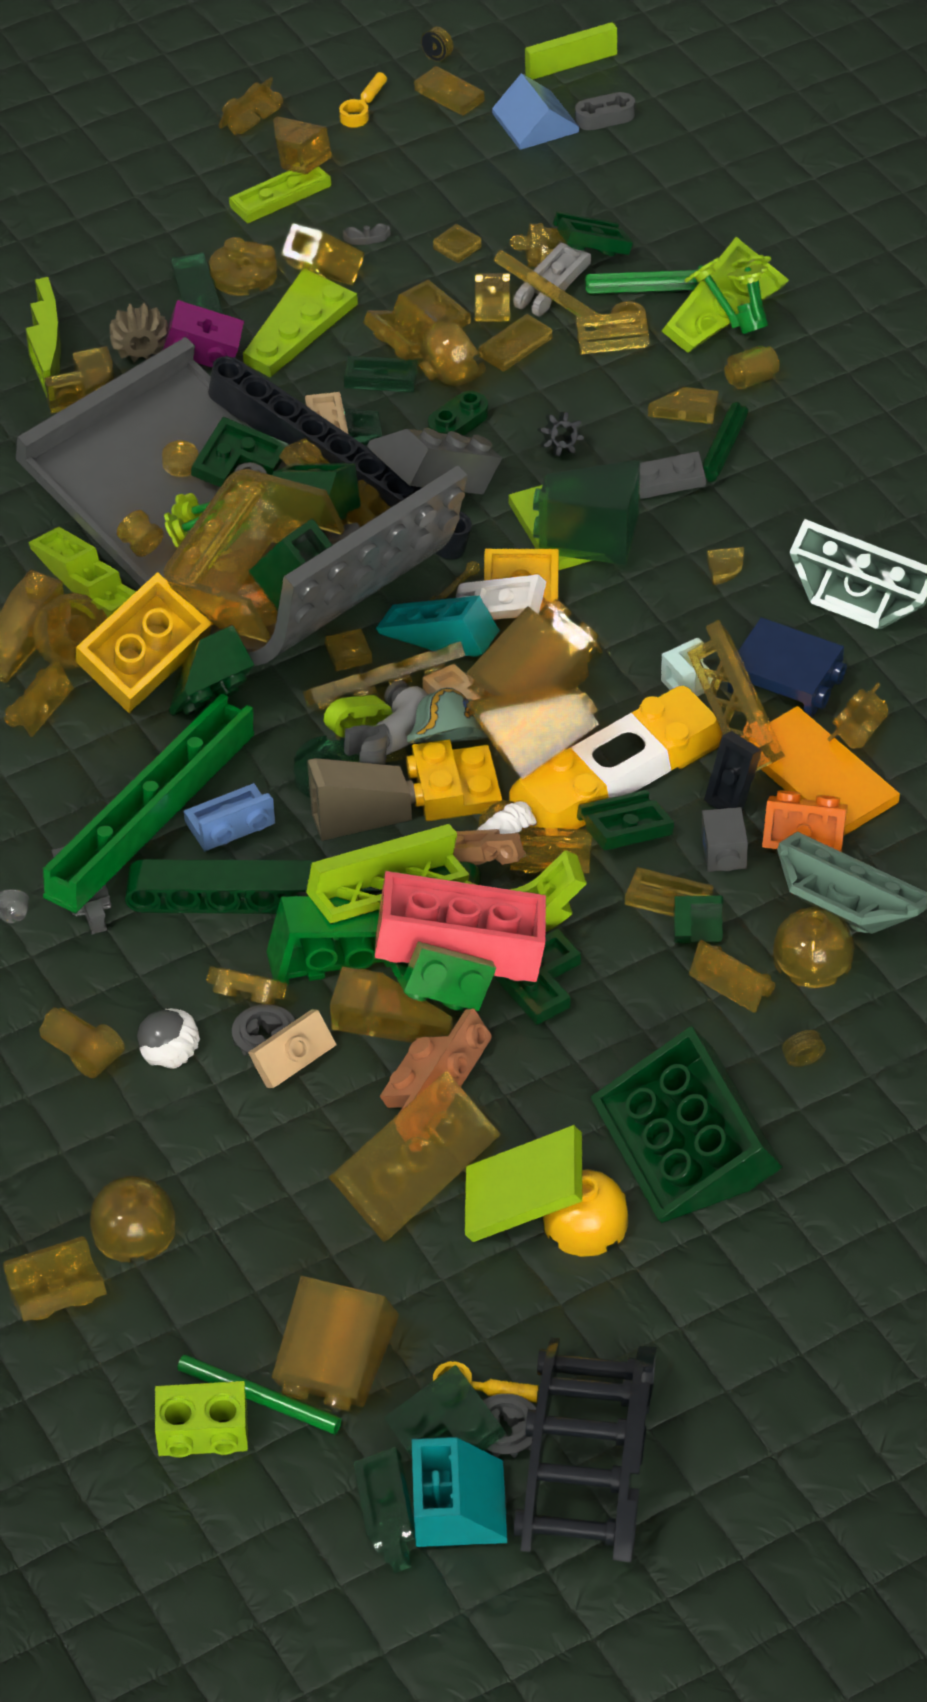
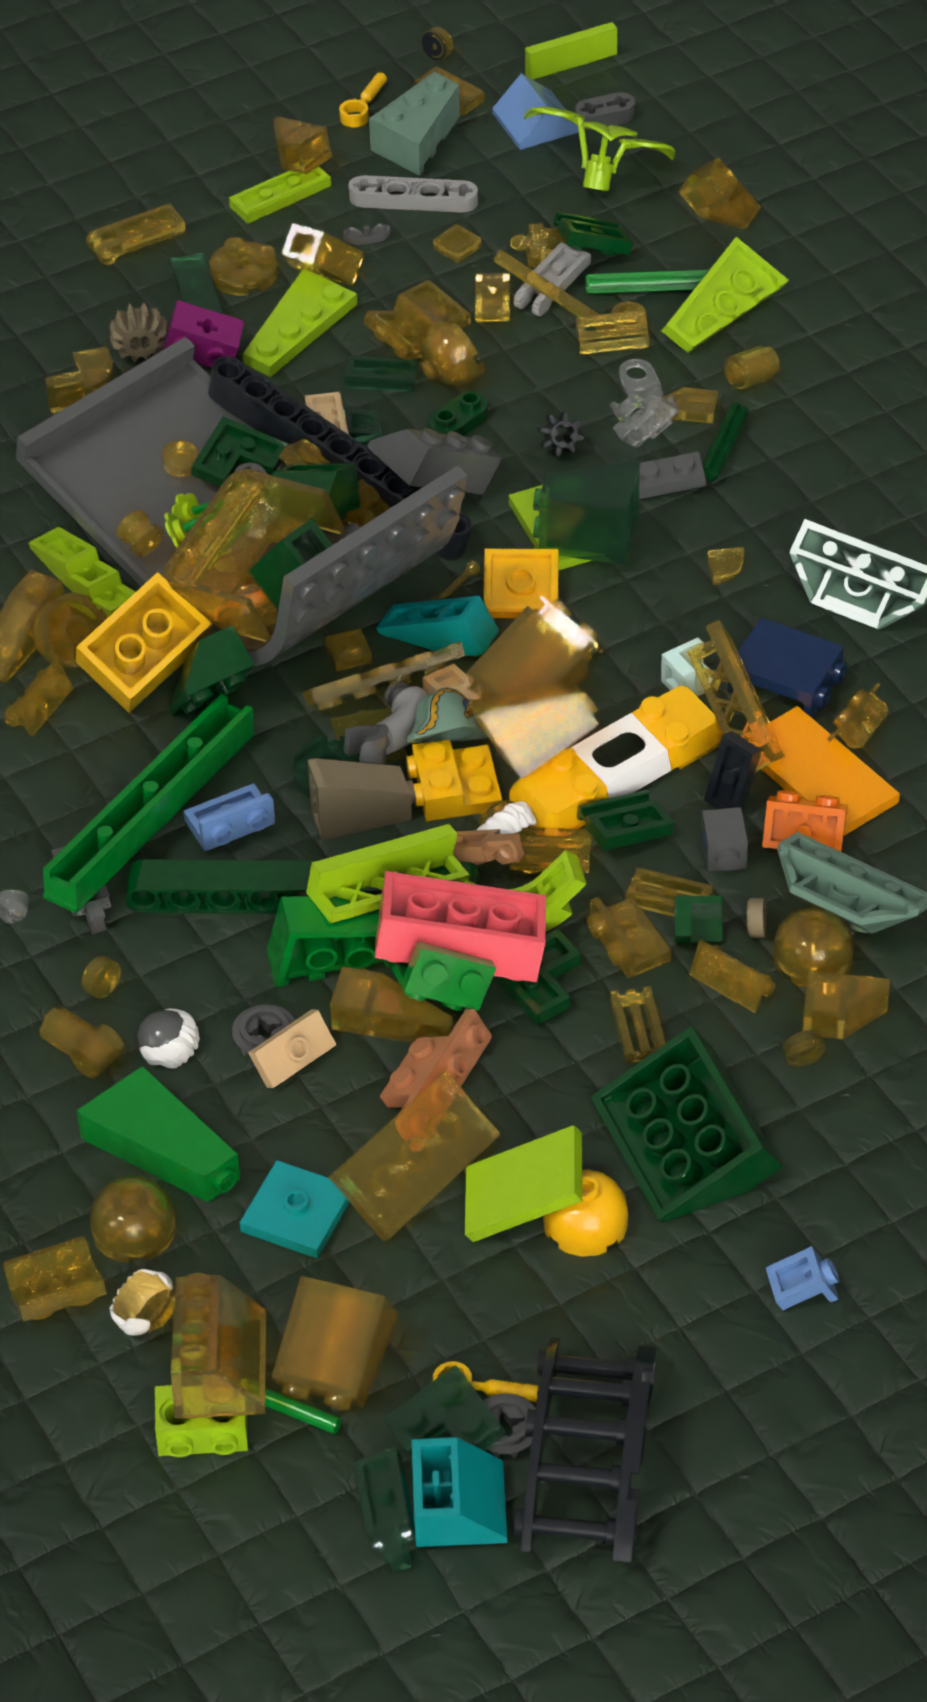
(44, 335): lime slope -> none
(101, 976): none -> clear yellow tile
(135, 233): none -> clear yellow plate
(143, 1302): none -> clear yellow hair
(159, 1135): none -> green slope
(217, 1349): none -> clear yellow slope
(229, 981): clear yellow plate -> none
(240, 112): clear yellow hinge -> none
(295, 1210): none -> teal plate
(359, 708): lime beam -> none
(416, 122): none -> sand green wedge
(451, 194): none -> light grey beam
(506, 596): white plate -> none
(515, 342): clear yellow plate -> none
(598, 169): none -> lime plant
(628, 936): none -> clear yellow bracket
(633, 1000): none -> clear yellow tile
(647, 395): none -> clear piece
(719, 195): none -> clear yellow slope
(752, 314): plant -> none
(756, 917): none -> dark tan tile
(802, 1278): none -> medium blue bracket
(843, 1003): none -> clear yellow slope

